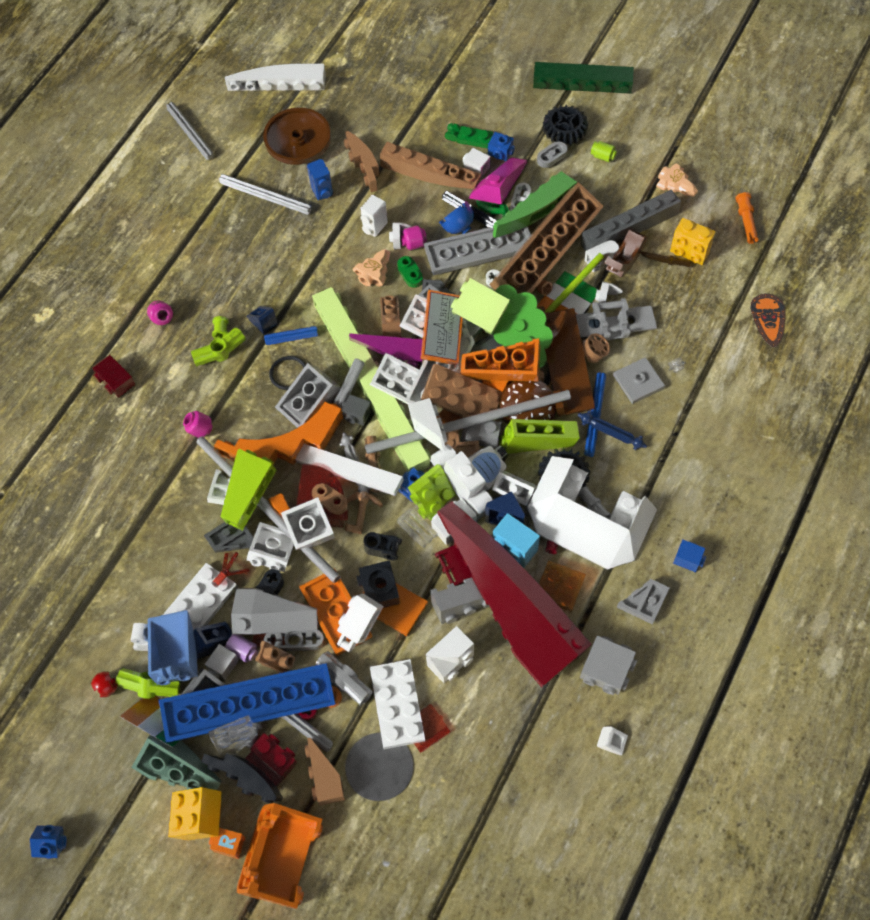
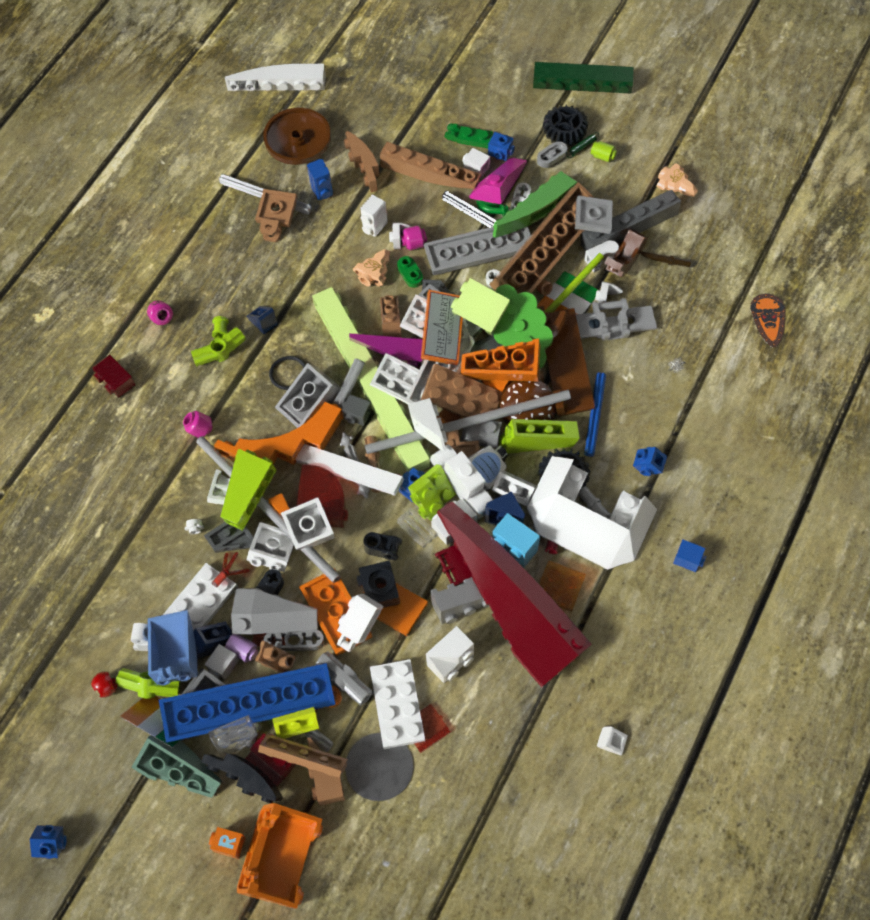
(190, 131): light grey axle -> none
(194, 526): none -> white plate
(195, 814): yellow brick -> none
(273, 220): none -> medium nougat plate
(291, 335): blue axle -> none
(295, 723): none -> neon yellow plate
(303, 755): none -> medium nougat plate
(329, 497): medium nougat plate -> none
(363, 498): medium nougat piece -> none
(458, 220): blue cylinder -> none
(582, 145): none -> dark green piece
(593, 214): none -> light grey plate
(594, 348): medium nougat wheel -> none
(608, 665): light grey brick -> none
(612, 430): dark blue wheel -> none
(638, 380): light grey plate -> none
(646, 601): light grey wing -> none
(649, 461): none -> blue brick
(692, 241): yellow brick -> none
(746, 211): orange pin -> none

